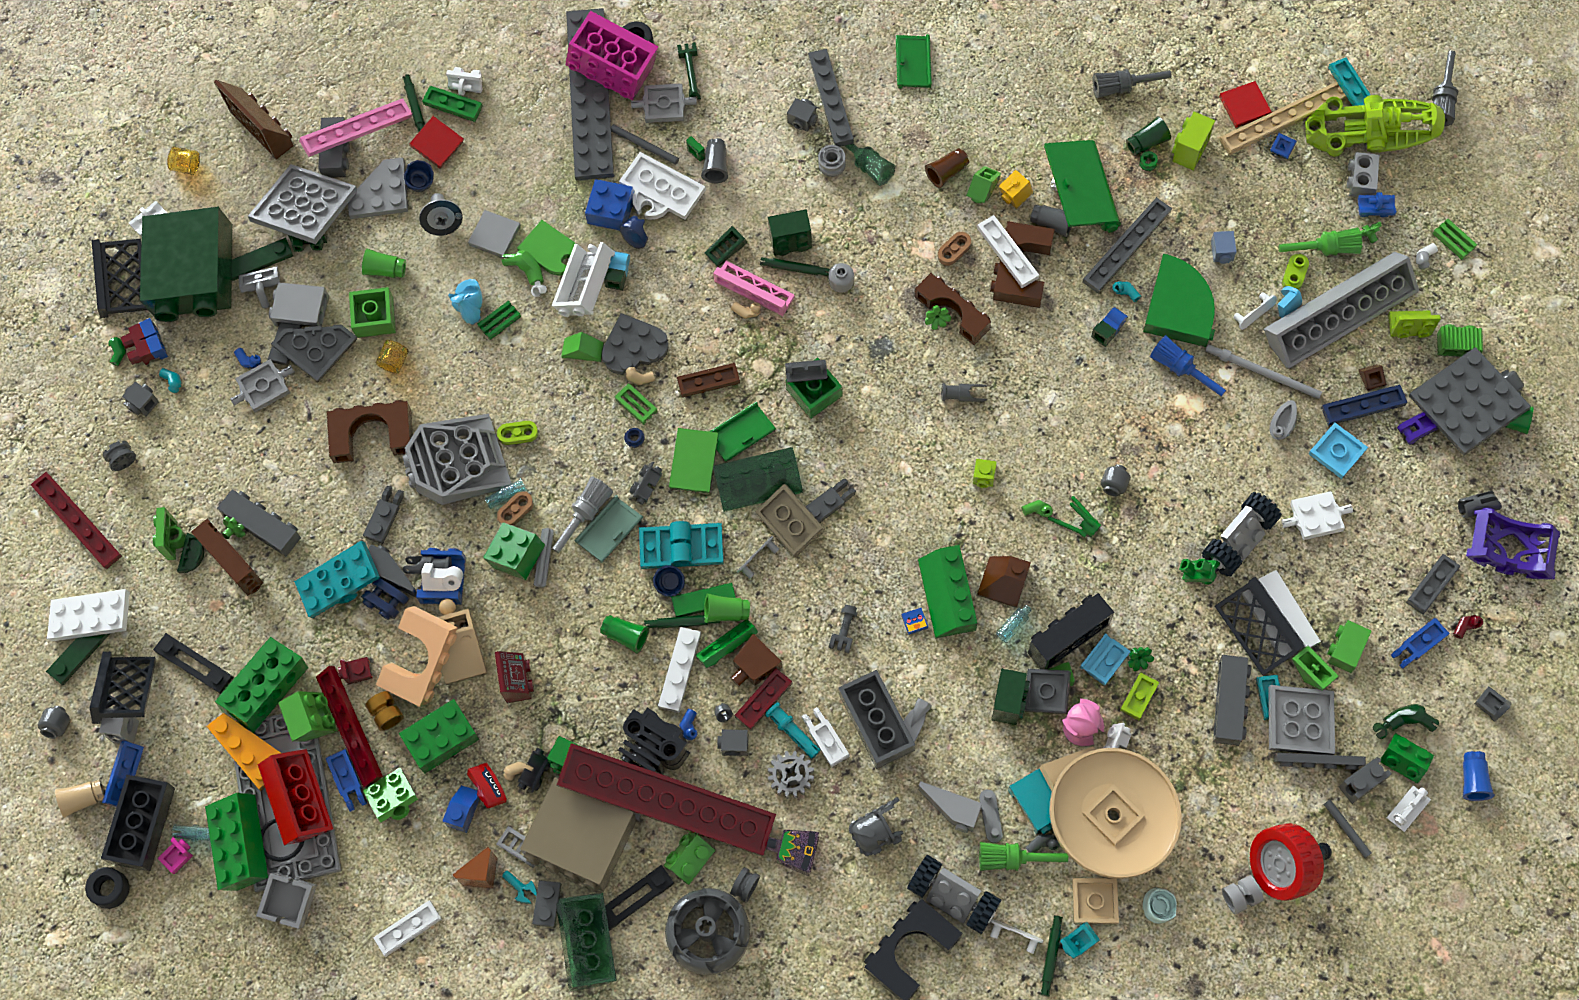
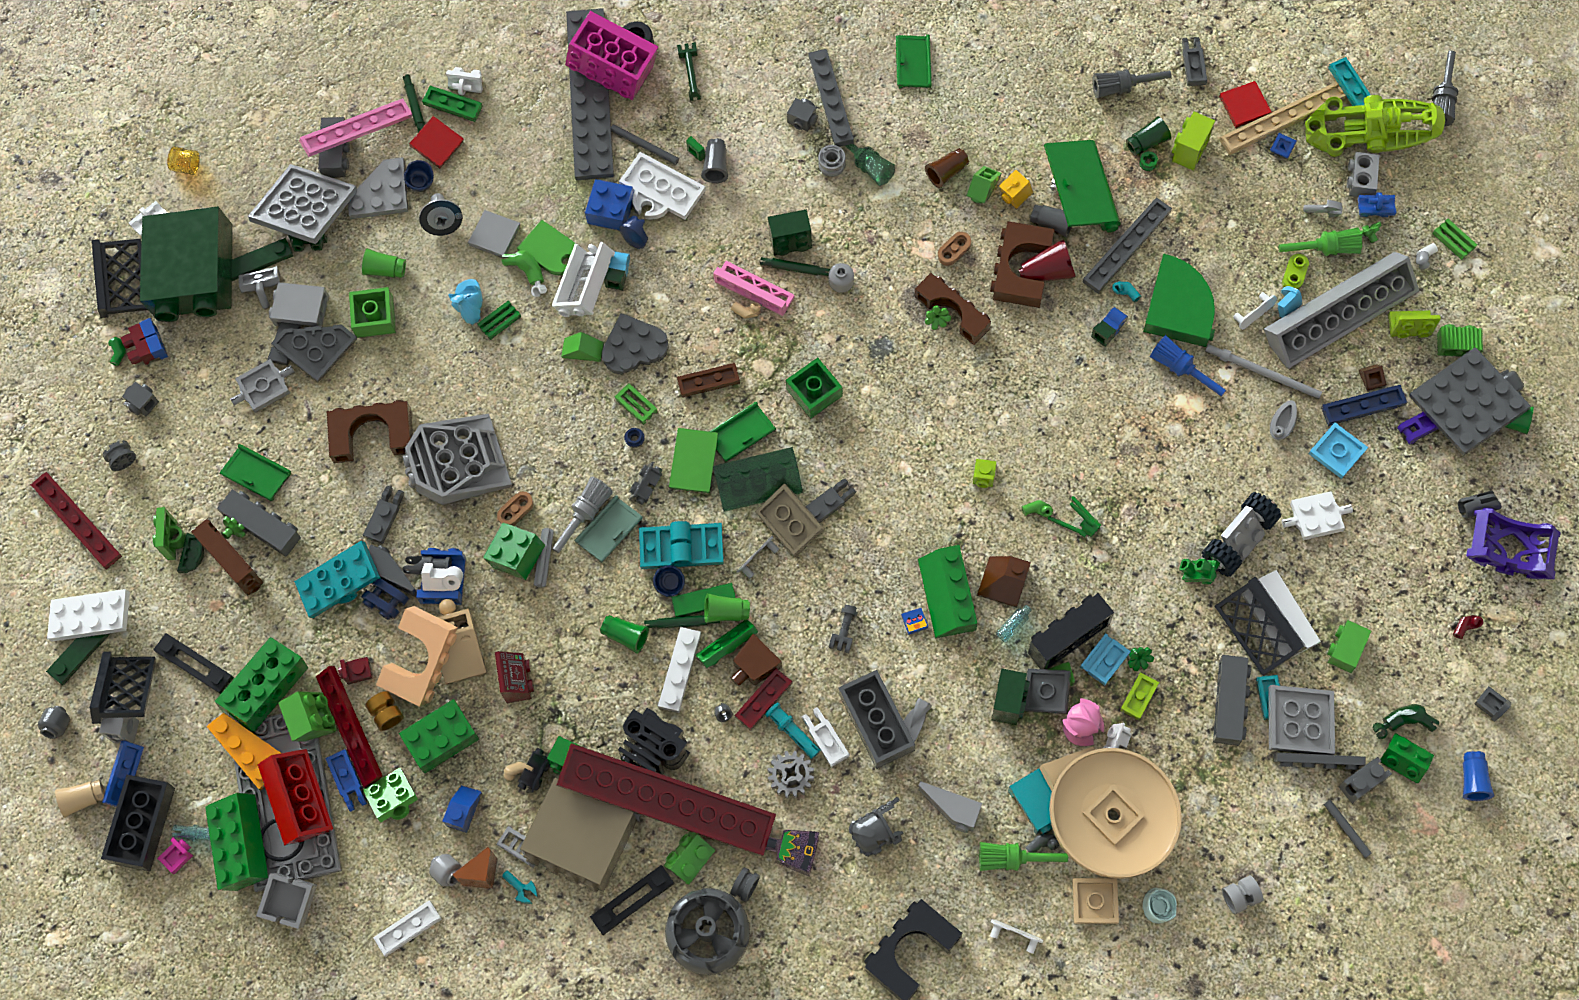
(96, 880): black tyre -> none
(173, 379): teal arm -> none
(245, 361): blue arm -> none
(249, 468): none -> green door
(255, 119): reddish brown slope -> none
(392, 356): clear yellow piece -> none
(442, 869): none -> light grey head
(488, 786): red slope -> none
(505, 493): clear light blue pin -> none
(518, 432): lime plate -> none
(545, 906): dark grey plate -> none
(586, 941): clear green slope -> none
(637, 378): tan arm -> none
(663, 103): light grey plate -> none
(687, 725): blue arm -> none
(729, 251): dark green slope -> none
(733, 742): dark grey brick -> none
(806, 370): dark grey hinge -> none
(953, 894): plate -> none
(960, 392): dark grey piece -> none
(991, 816): light grey piece -> none
(1008, 251): white plate -> none
(1049, 264): none -> dark red cone
(1051, 956): dark green piece -> none
(1079, 940): teal bracket -> none
(1115, 480): dark grey head -> none
(1194, 63): none -> dark grey hinge
(1223, 246): sand blue brick -> none
(1288, 861): red wheel -> none
(1313, 669): bright green slope -> none
(1332, 207): none -> light grey bar
(1409, 808): white hinge -> none
(1421, 641): blue hinge -> none
(1433, 584): dark grey tile -> none

